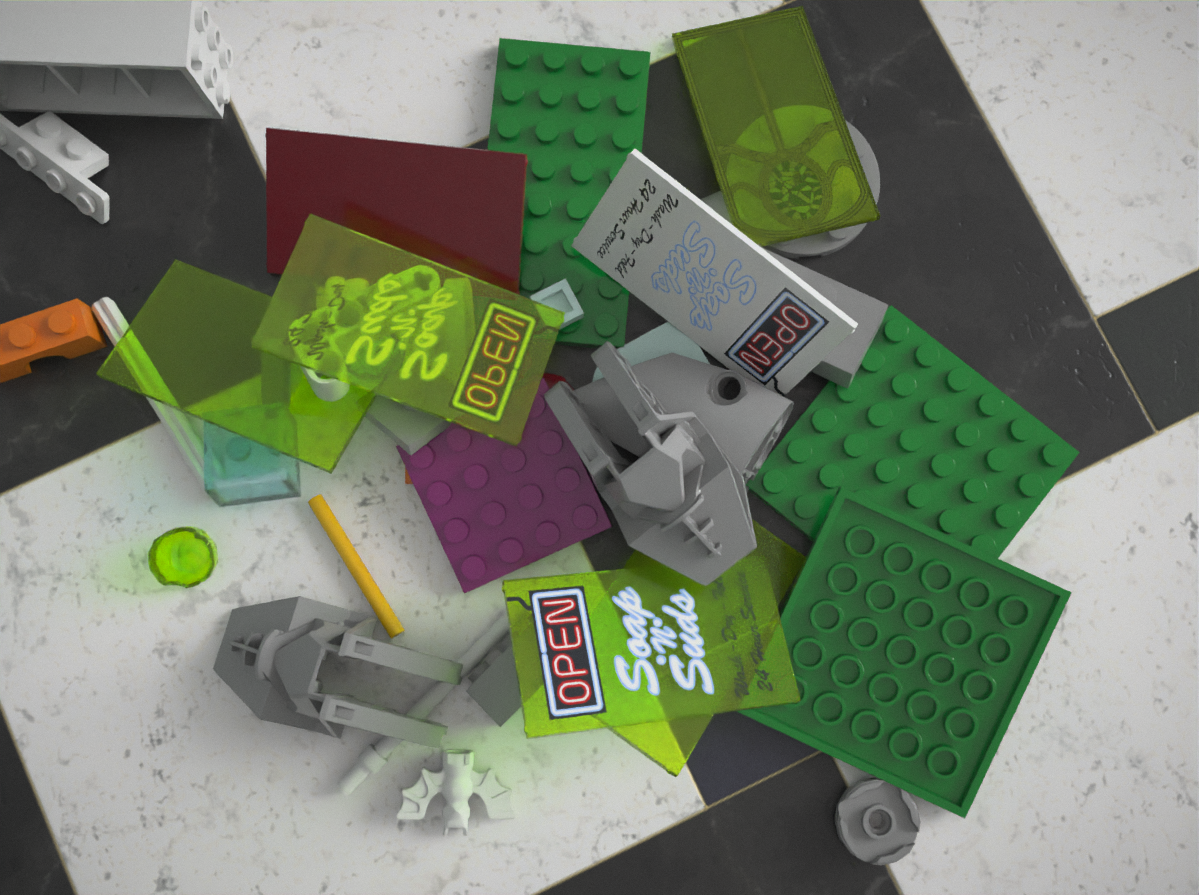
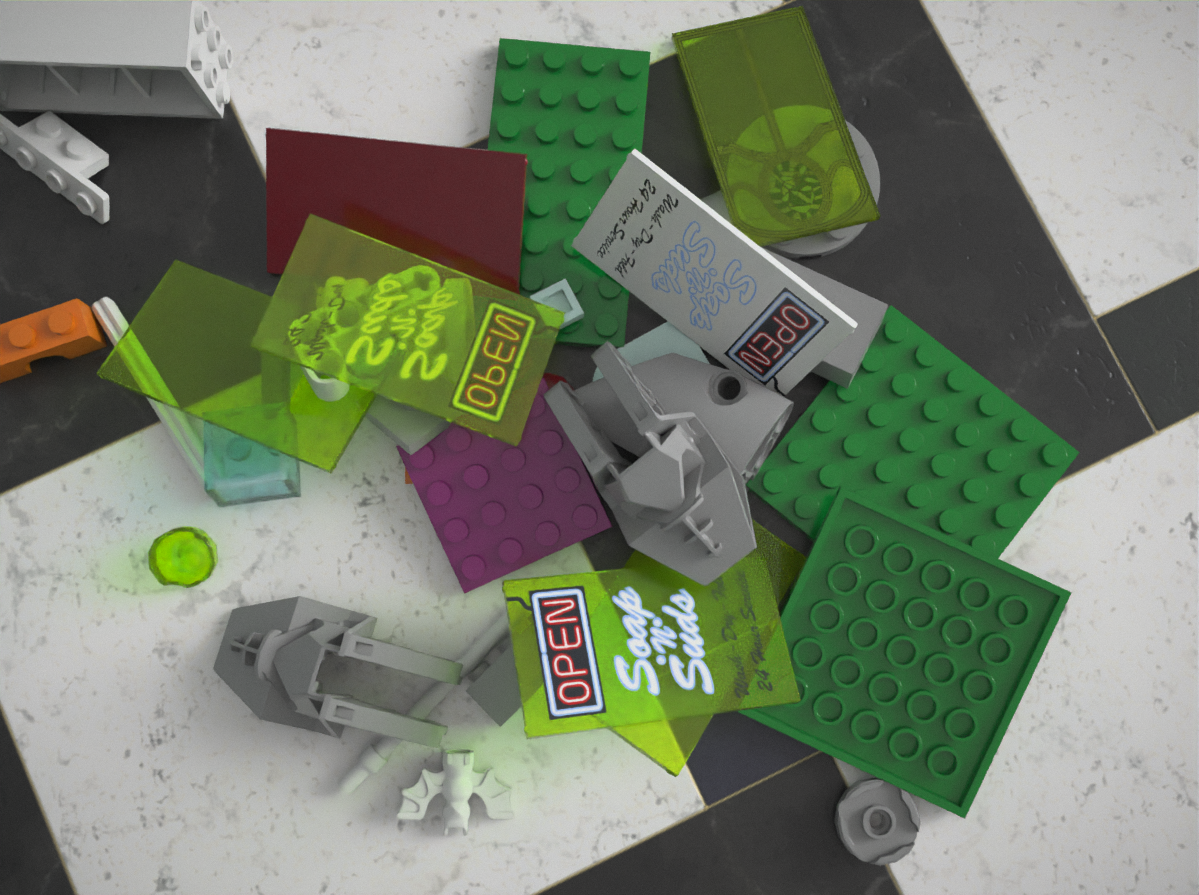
(356, 566): yellow piece -> none

